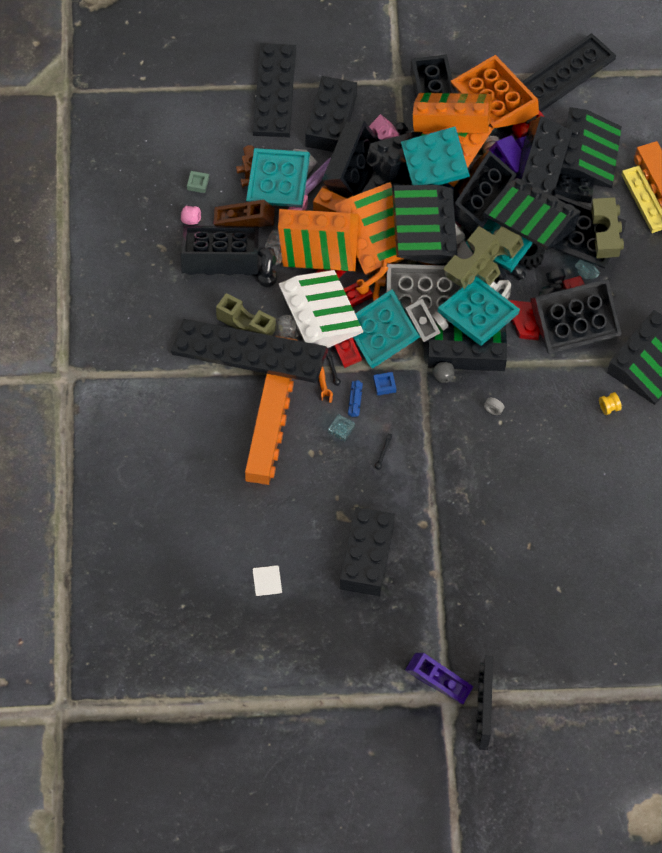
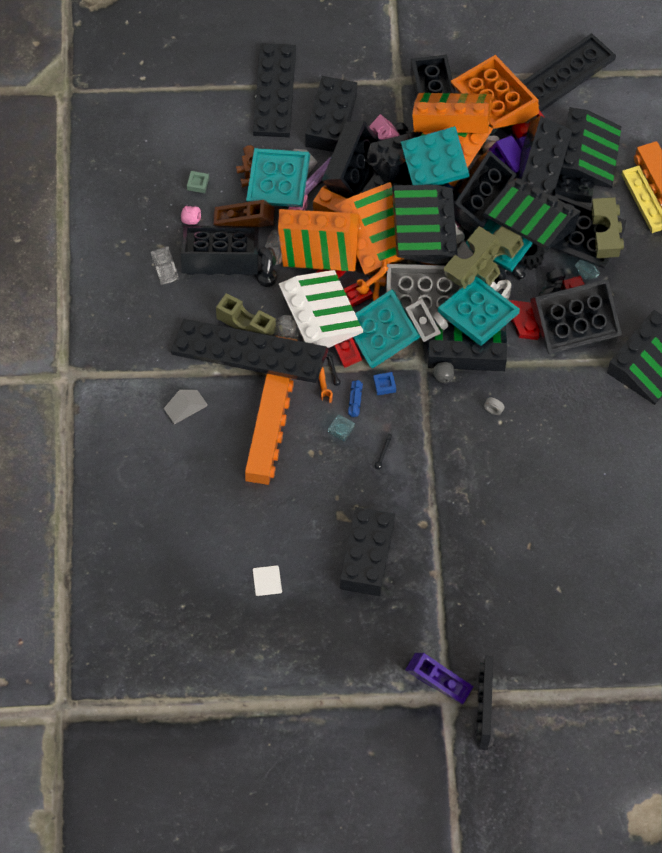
(164, 265): none -> clear slope
(184, 405): none -> light grey slope
(610, 403): yellow wheel -> none

